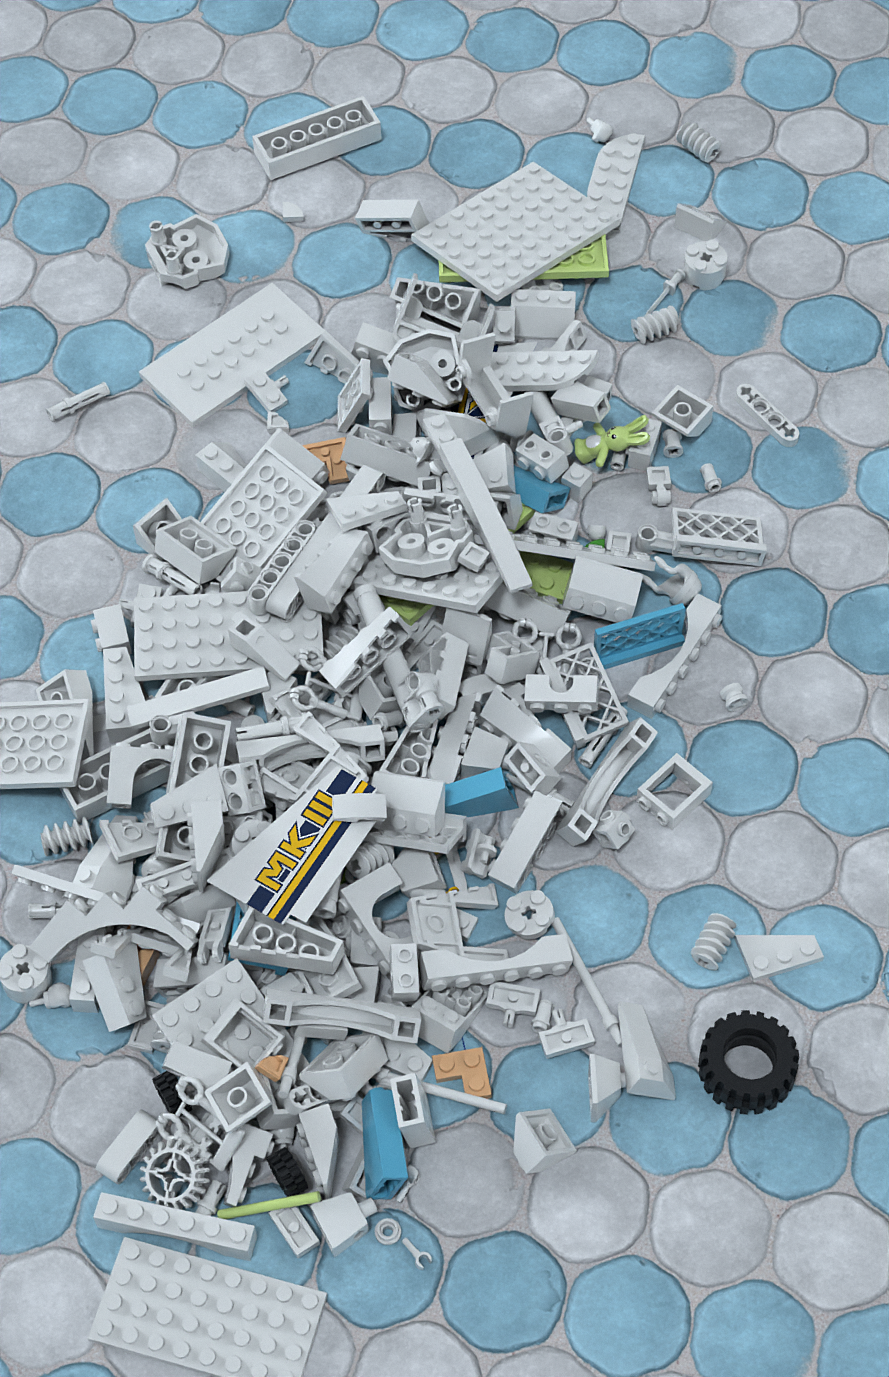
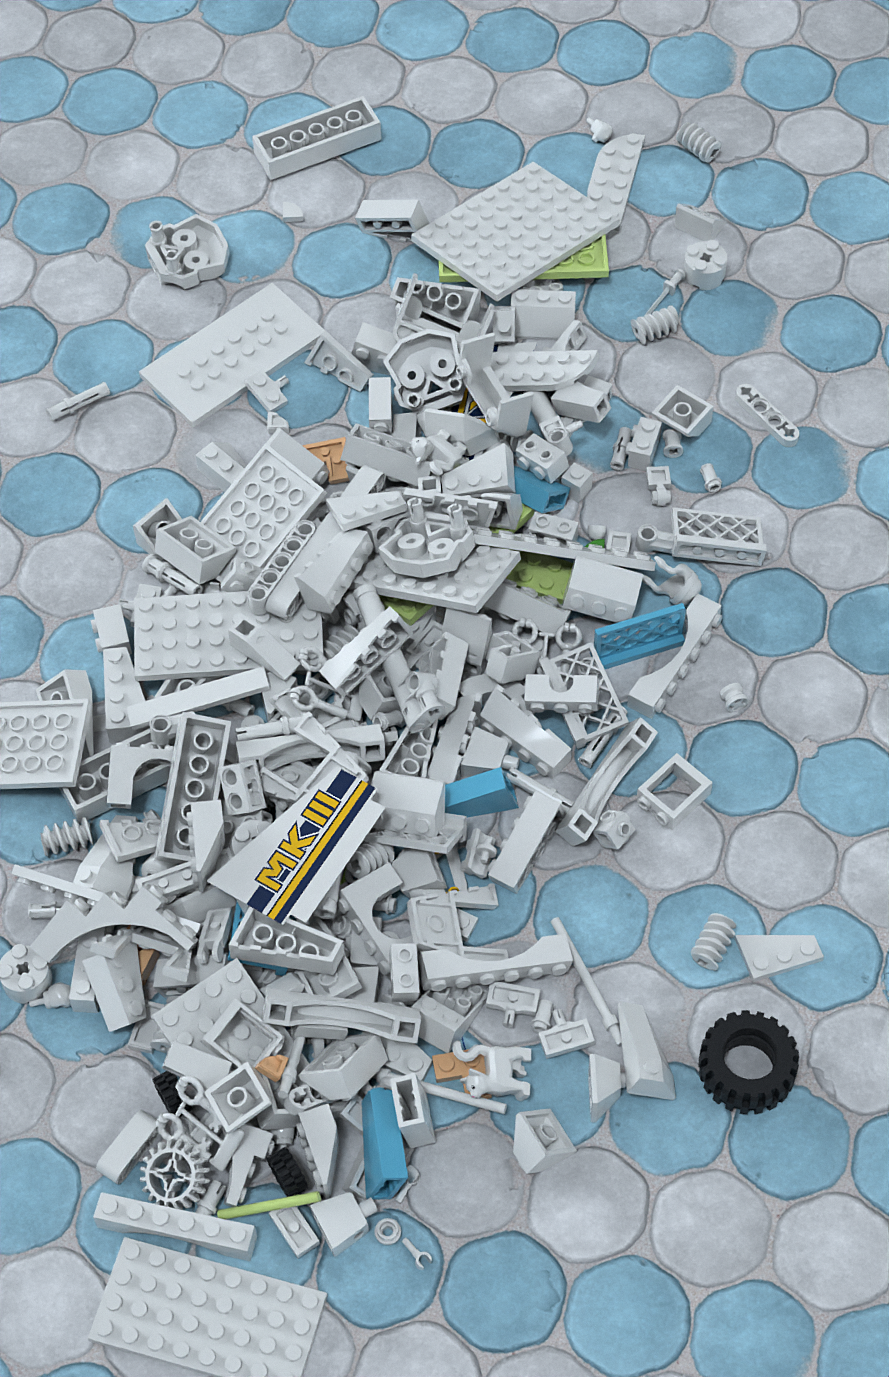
(173, 806): white wing -> none
(317, 1044): none -> white tile
(354, 395): white plate -> none
(359, 806): white slope -> none
(387, 904): none -> white pin
(418, 375): white slope -> none
(473, 556): white plate -> none
(478, 502): white slope -> none
(499, 1066): none -> white animal
(532, 768): white brick -> none
(540, 921): white plate -> none
(616, 439): yellowish green animal -> none

